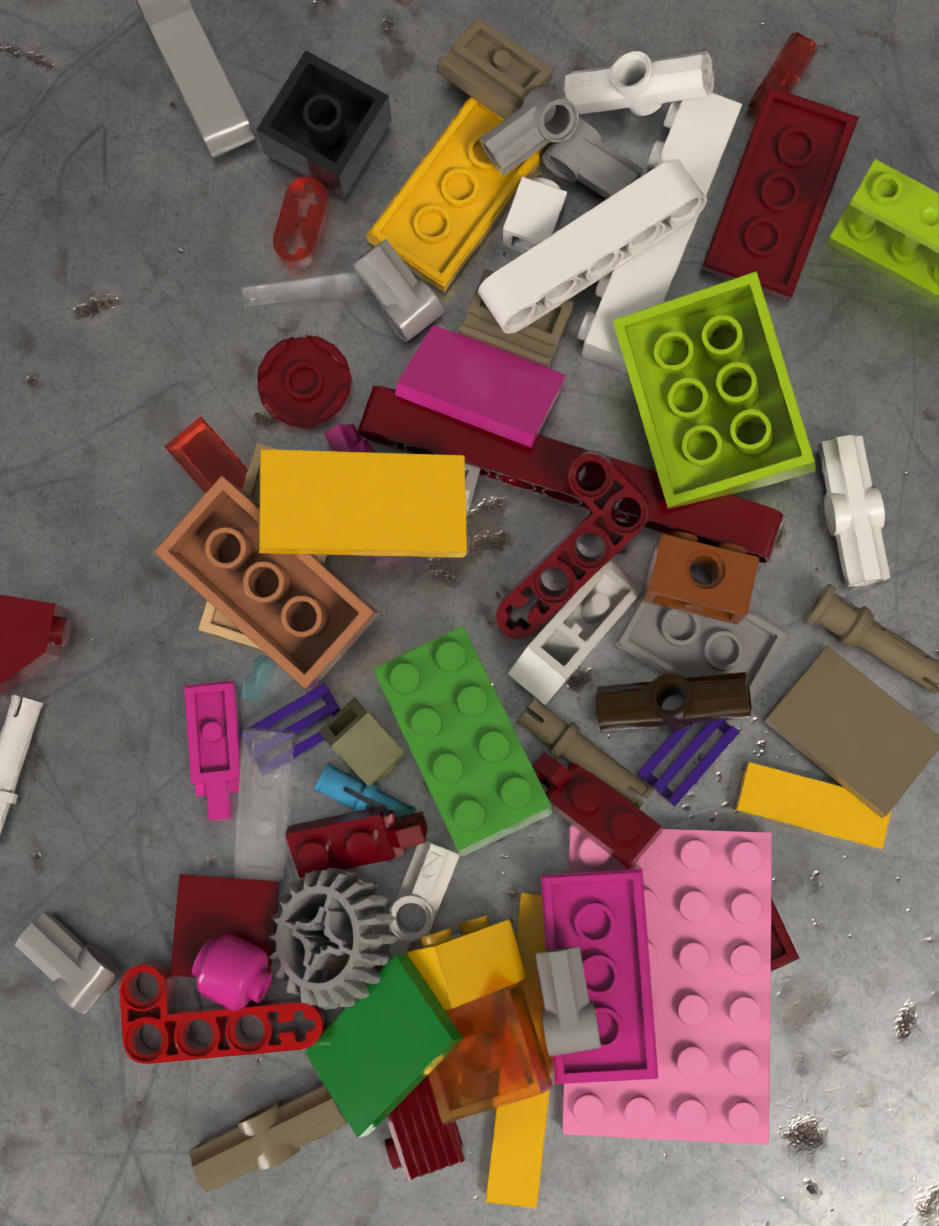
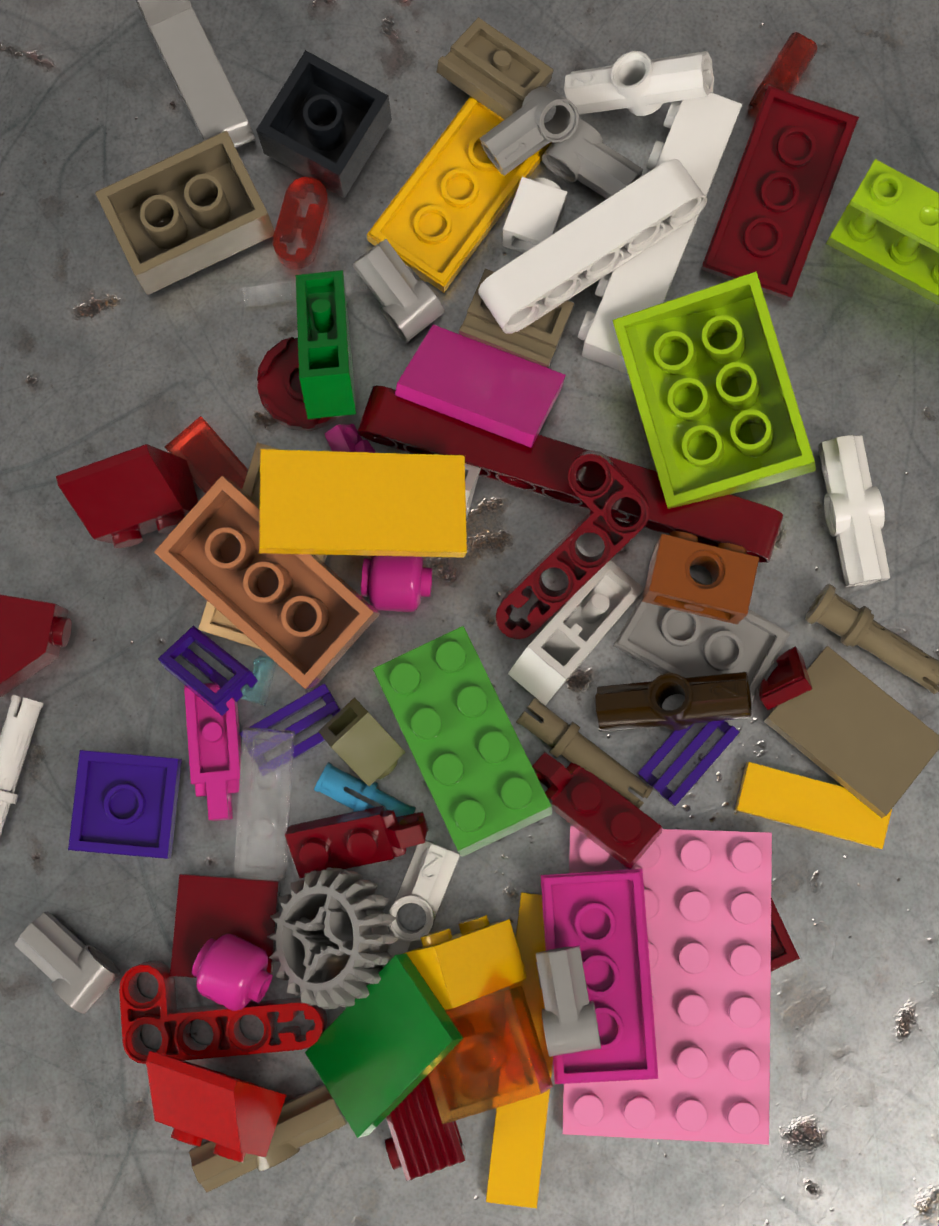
(125, 804): none -> dark purple plate
(130, 494): none -> dark red slope
(186, 213): none -> dark tan brick
(213, 1107): none -> red slope
(227, 690): none -> dark purple tile
(324, 345): none -> green slope
(395, 582): none -> dark pink head
(786, 680): none -> dark red tile

